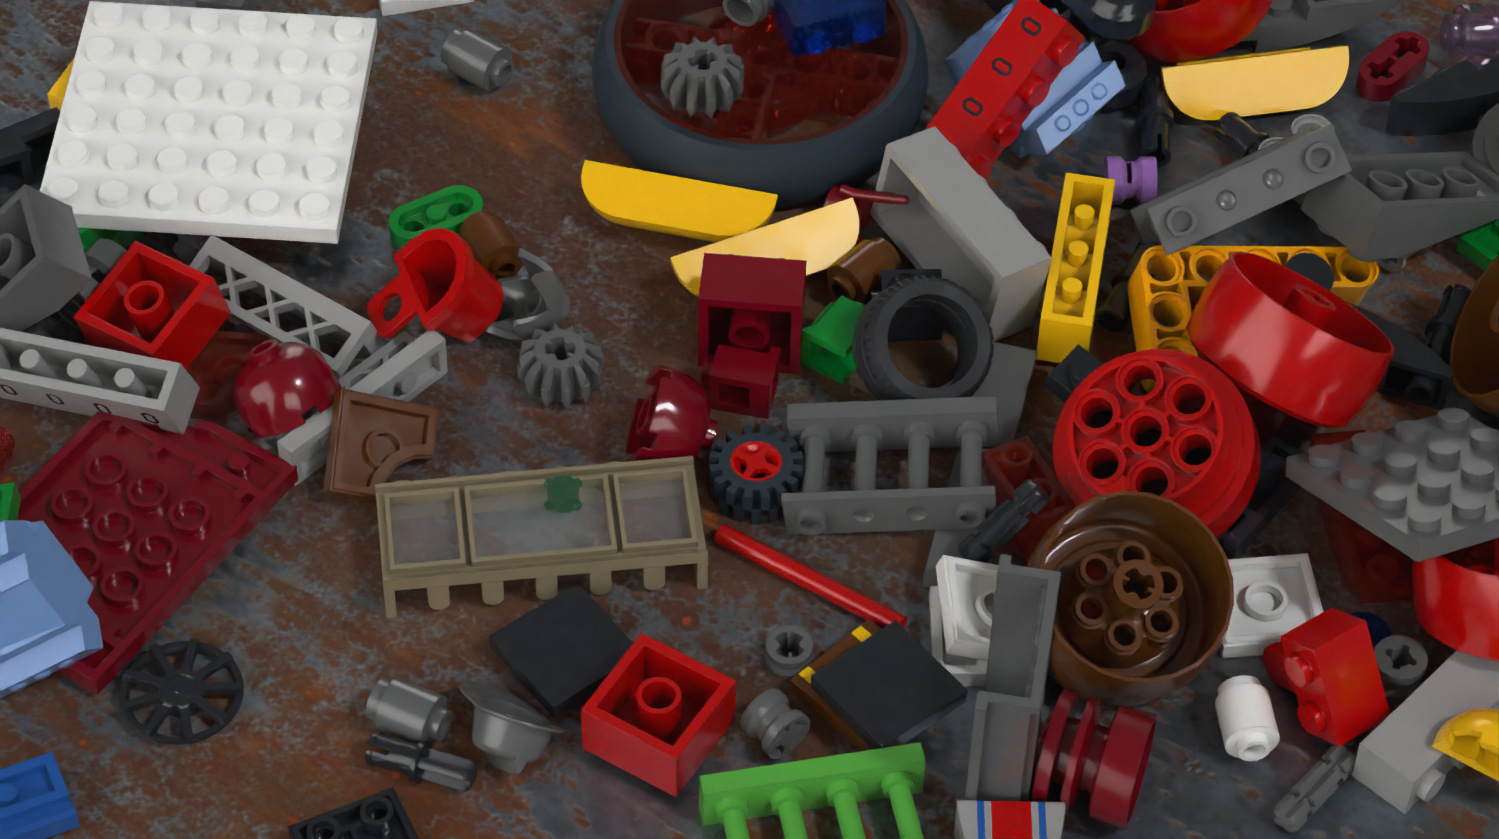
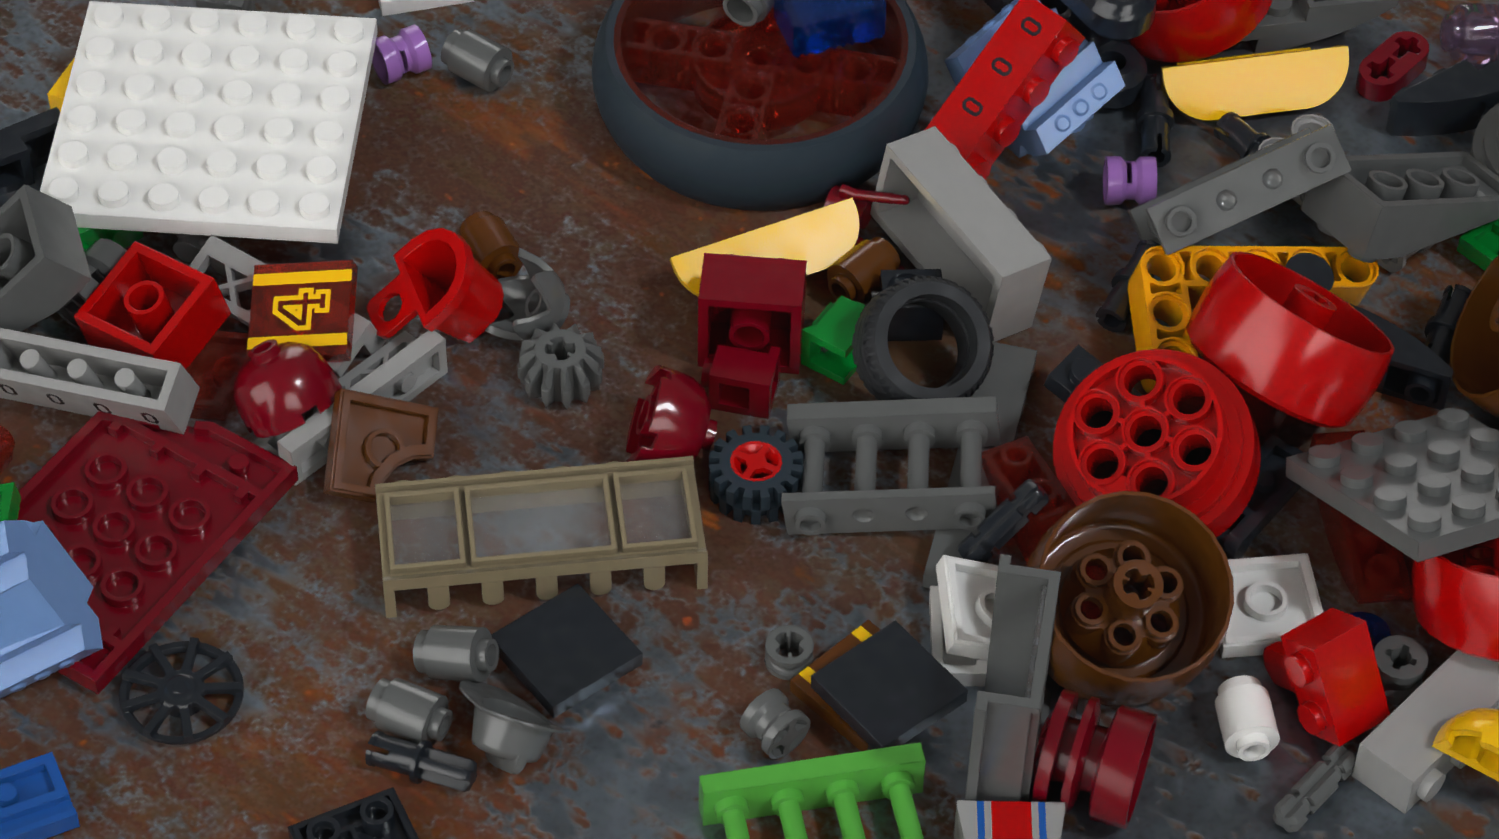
(305, 305): none -> clear red tile
(401, 54): none -> medium lavender wheel
(437, 210): green plate -> none
(455, 653): none -> dark grey brick
(563, 494): clear green piece -> none
(658, 714): red brick -> none
(674, 203): yellow brick -> none
(702, 77): dark grey gear -> none
(807, 577): red bar -> none
(1075, 266): yellow brick -> none

